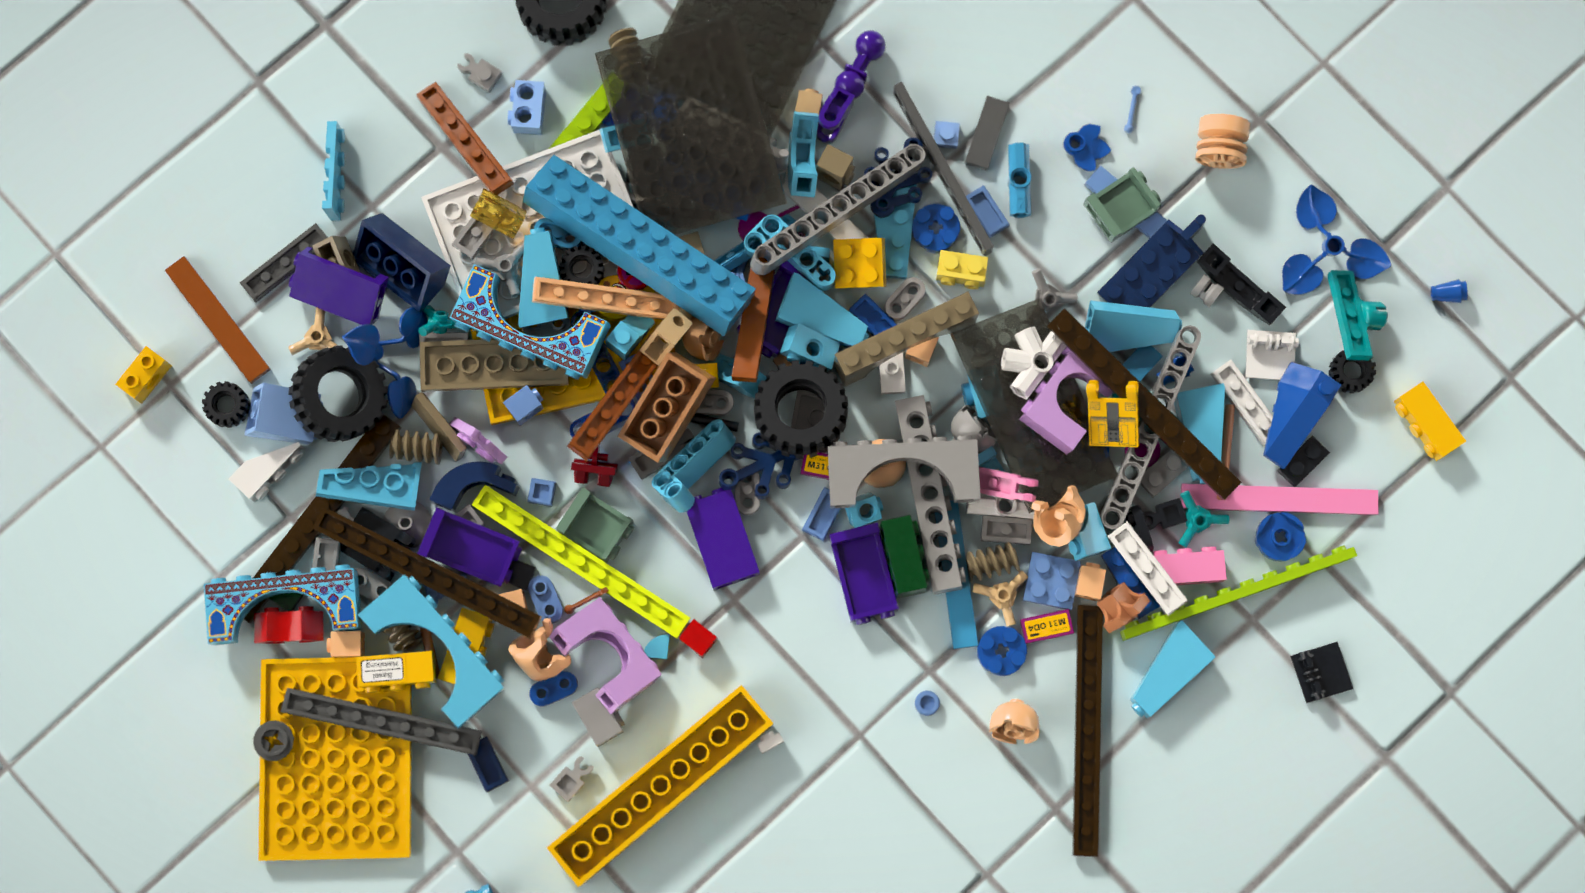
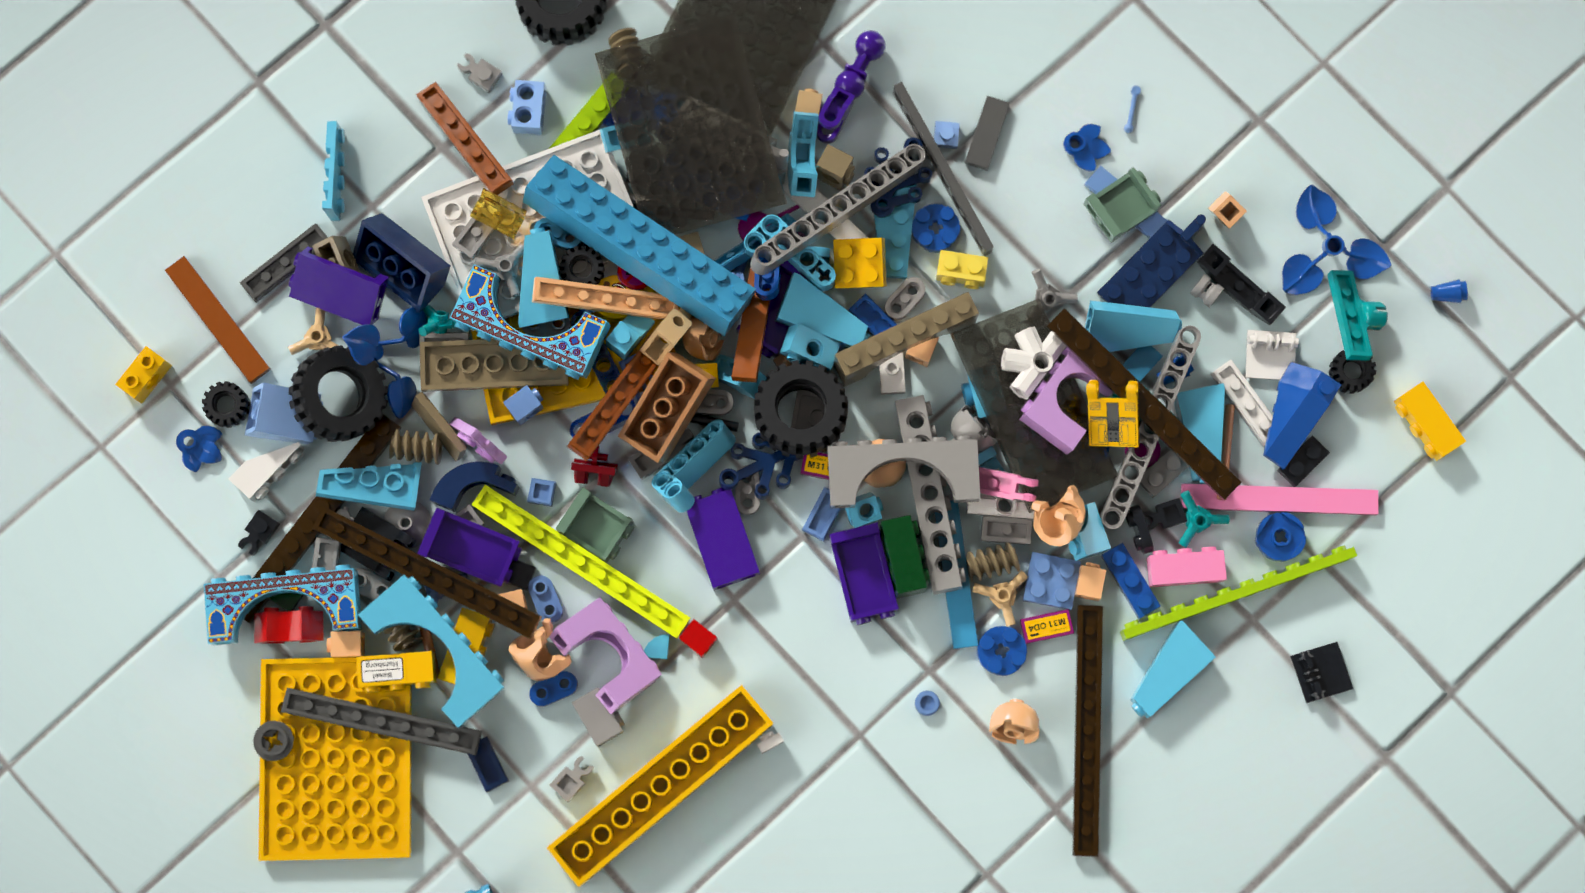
(202, 449): none -> blue plate
(260, 529): none -> black plate
(570, 608): dark orange hinge -> none
(769, 280): none -> blue plate
(987, 211): medium blue tile -> none
(1019, 194): dark azure piece -> none
(1121, 606): nougat brick -> none
(1147, 568): white tile -> none
(1222, 141): light nougat wheel -> none
(1227, 209): none -> light nougat brick

